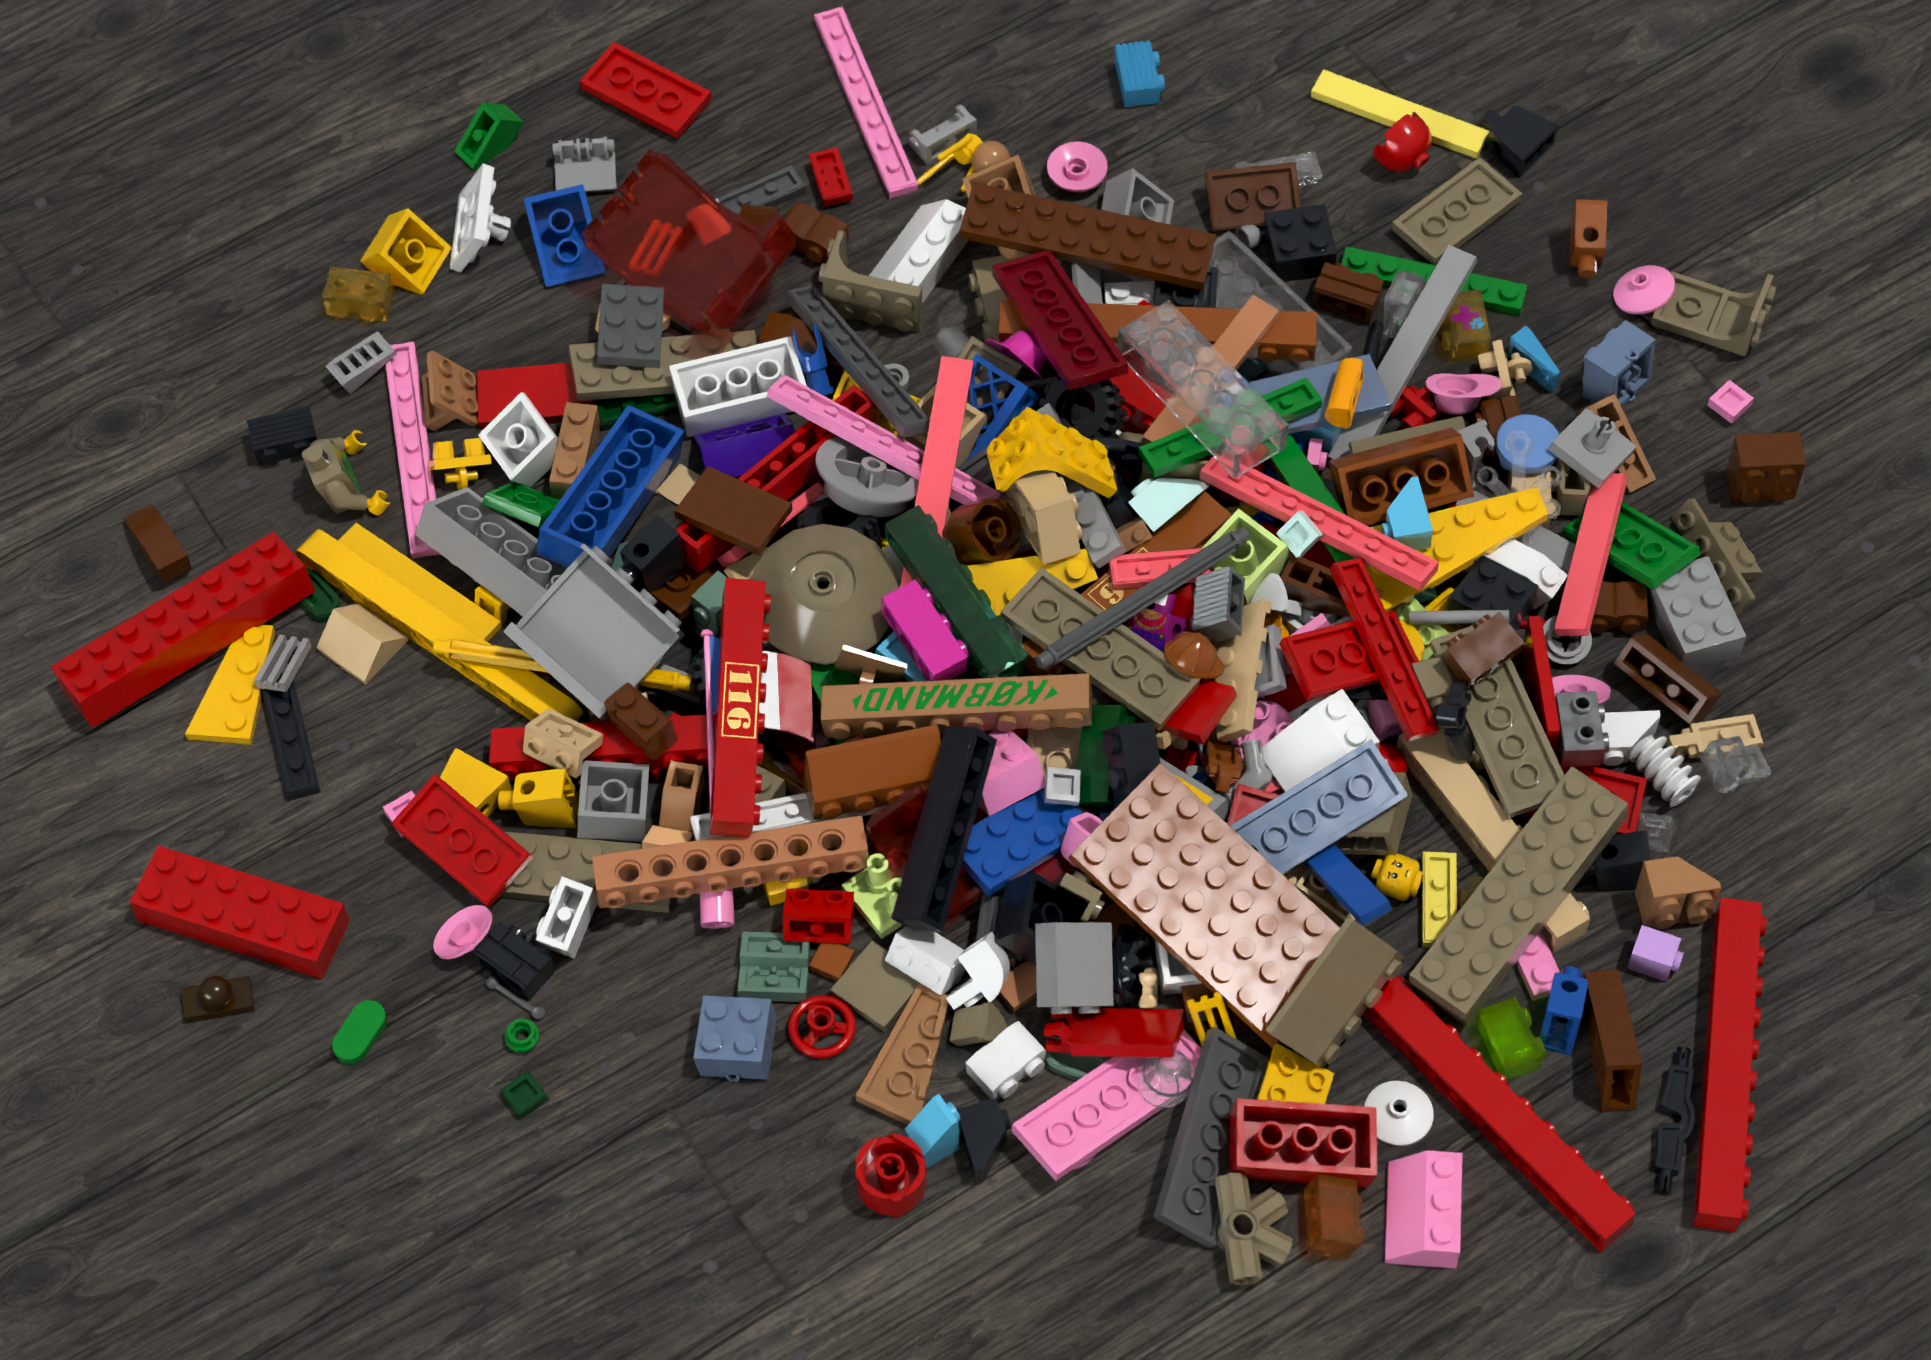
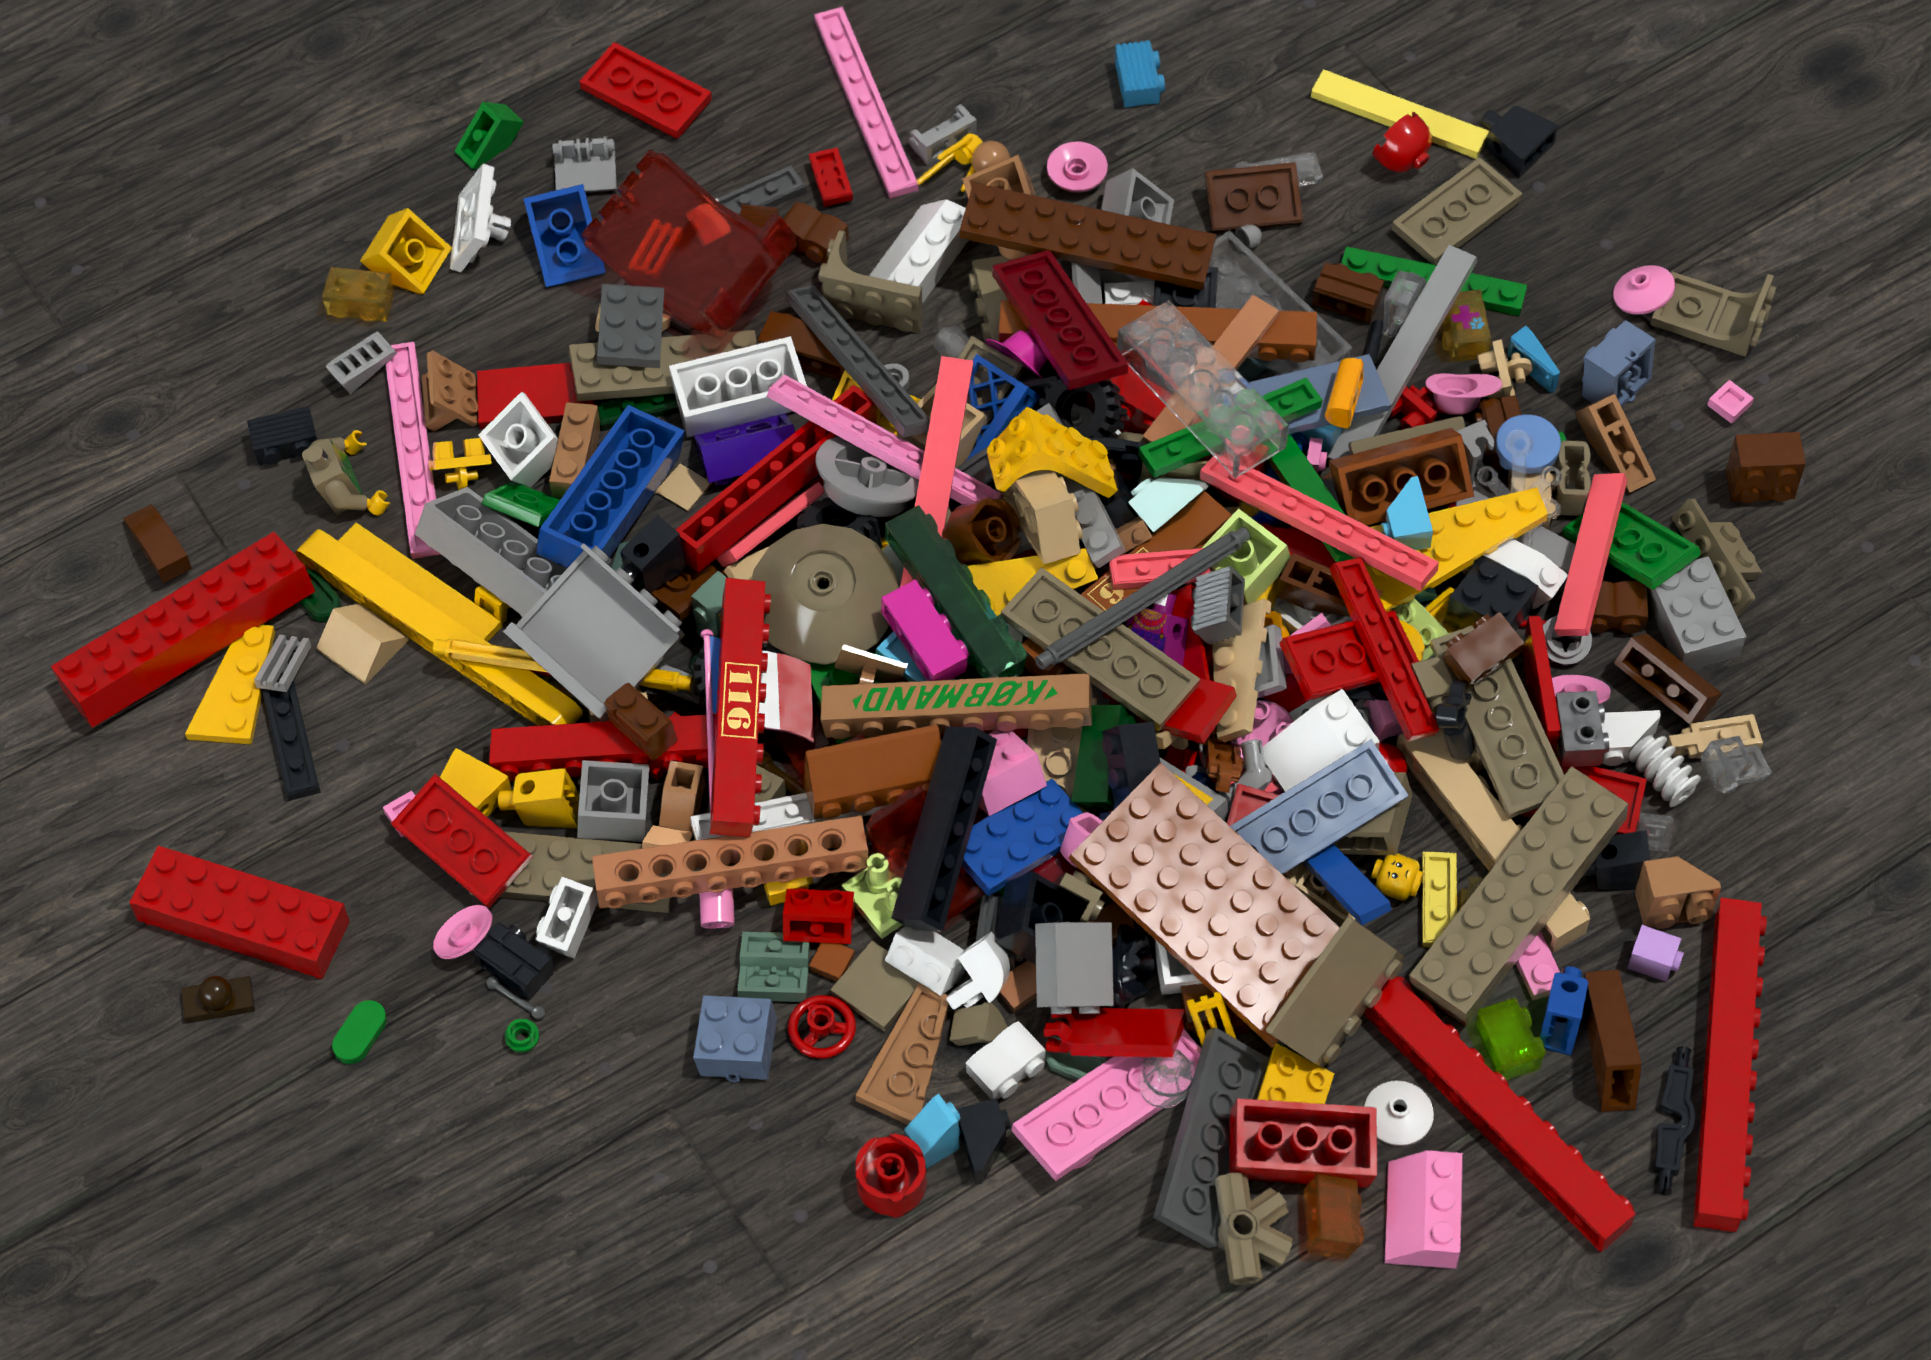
(524, 1095): dark green tile -> none
(560, 741): tan bracket -> none
(733, 510): reddish brown tile -> none
(814, 365): blue piece -> none
(1062, 786): light grey plate -> none
(1150, 988): tan piece -> none
(1193, 656): dark orange piece -> none
(1273, 590): white tile -> none
(1299, 242): black brick -> none
(1299, 534): light aqua tile -> none
(1452, 617): light grey bar -> none
(1587, 236): dark orange torso -> none
(1592, 447): light grey tile -> none

